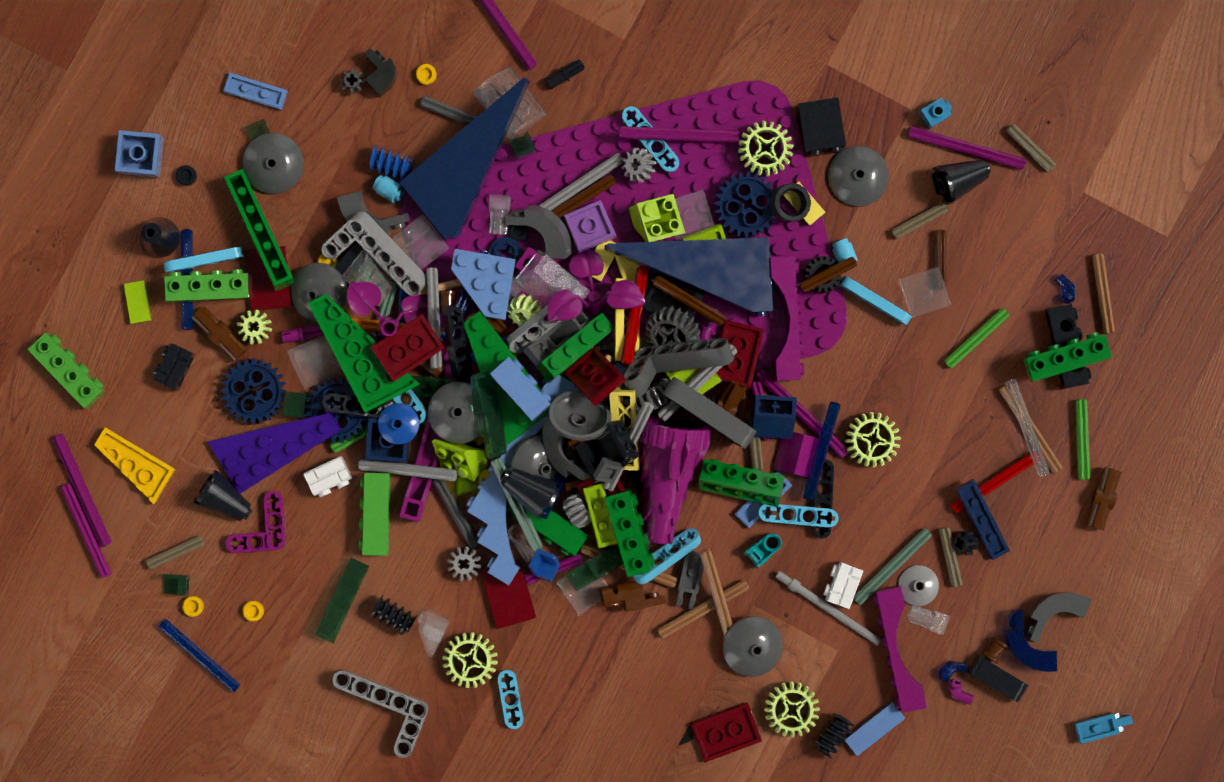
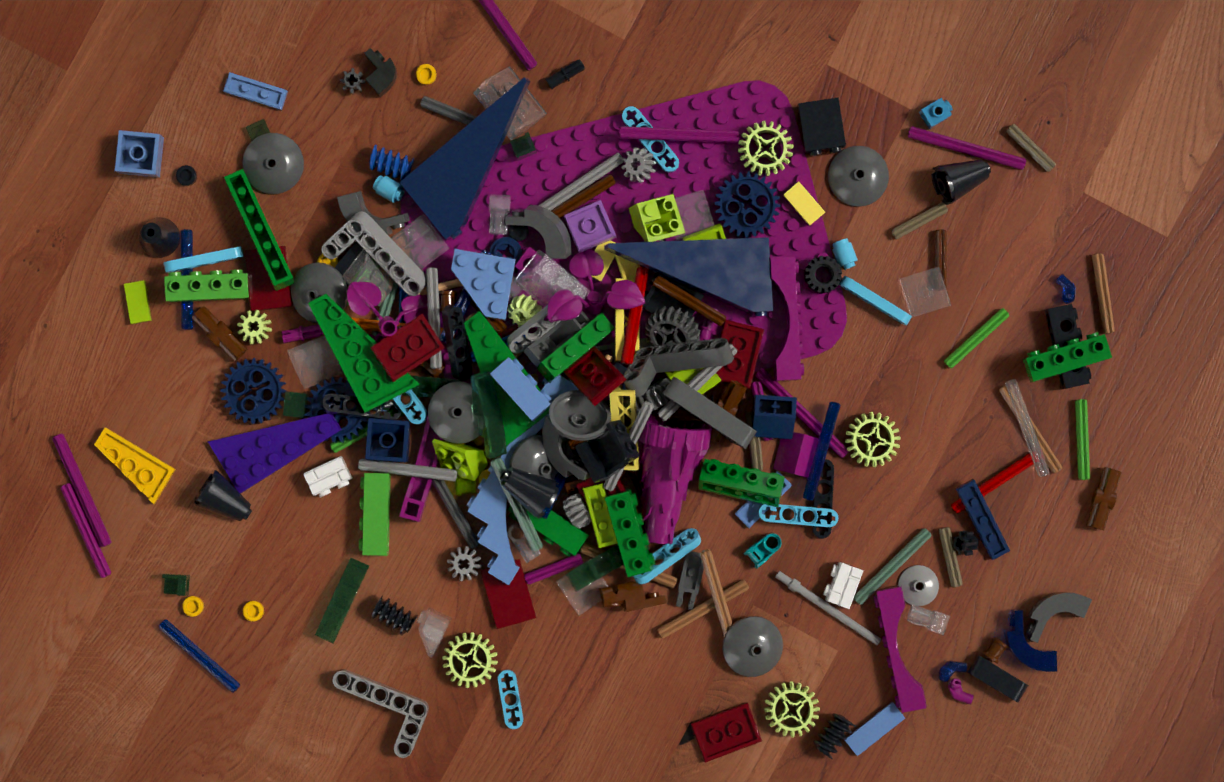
(67, 370): bright green brick -> none
(174, 366): black brick -> none
(175, 552): dark tan axle -> none
(265, 537): magenta beam -> none
(409, 422): blue dish -> none
(544, 565): blue panel -> none
(607, 470): dark grey tile -> none
(805, 202): black tyre -> none
(828, 274): reddish brown axle -> none
(1101, 727): dark azure hinge -> none

